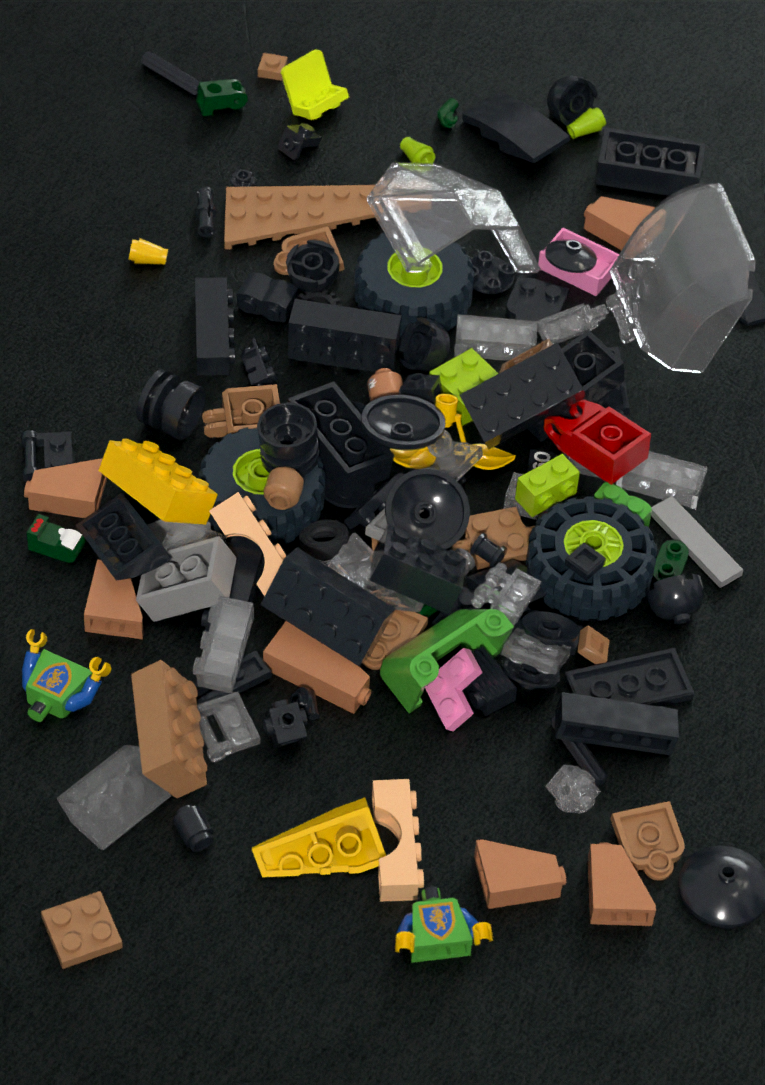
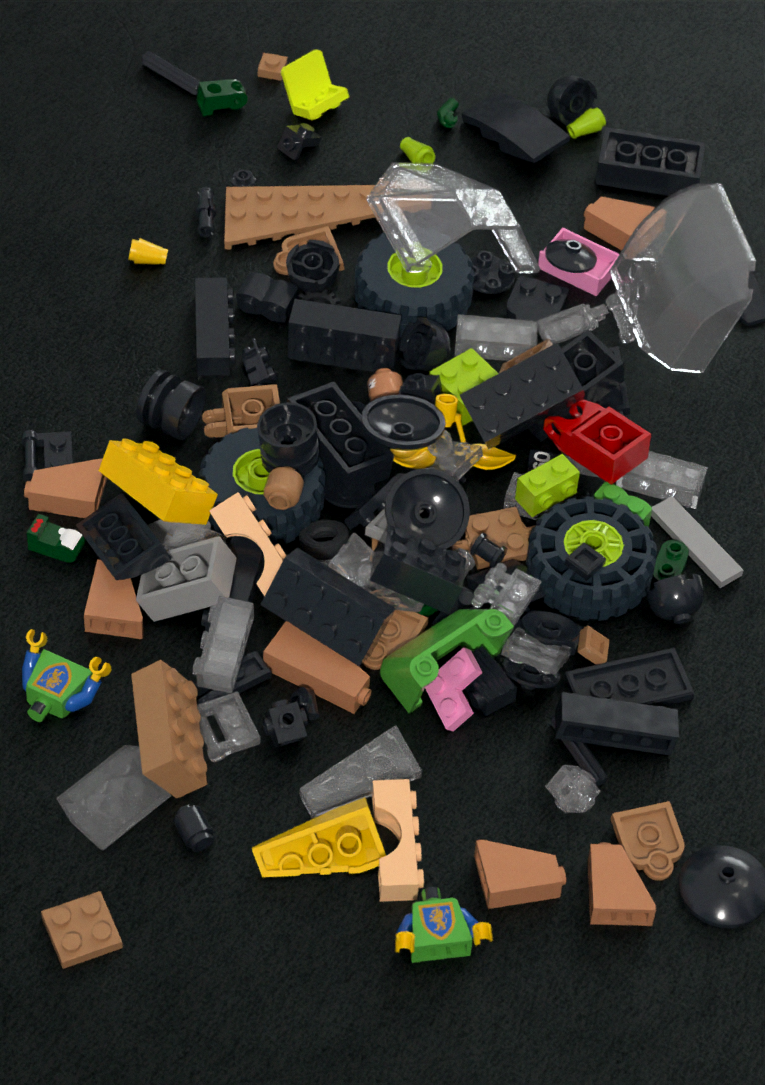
(353, 777): none -> clear wing

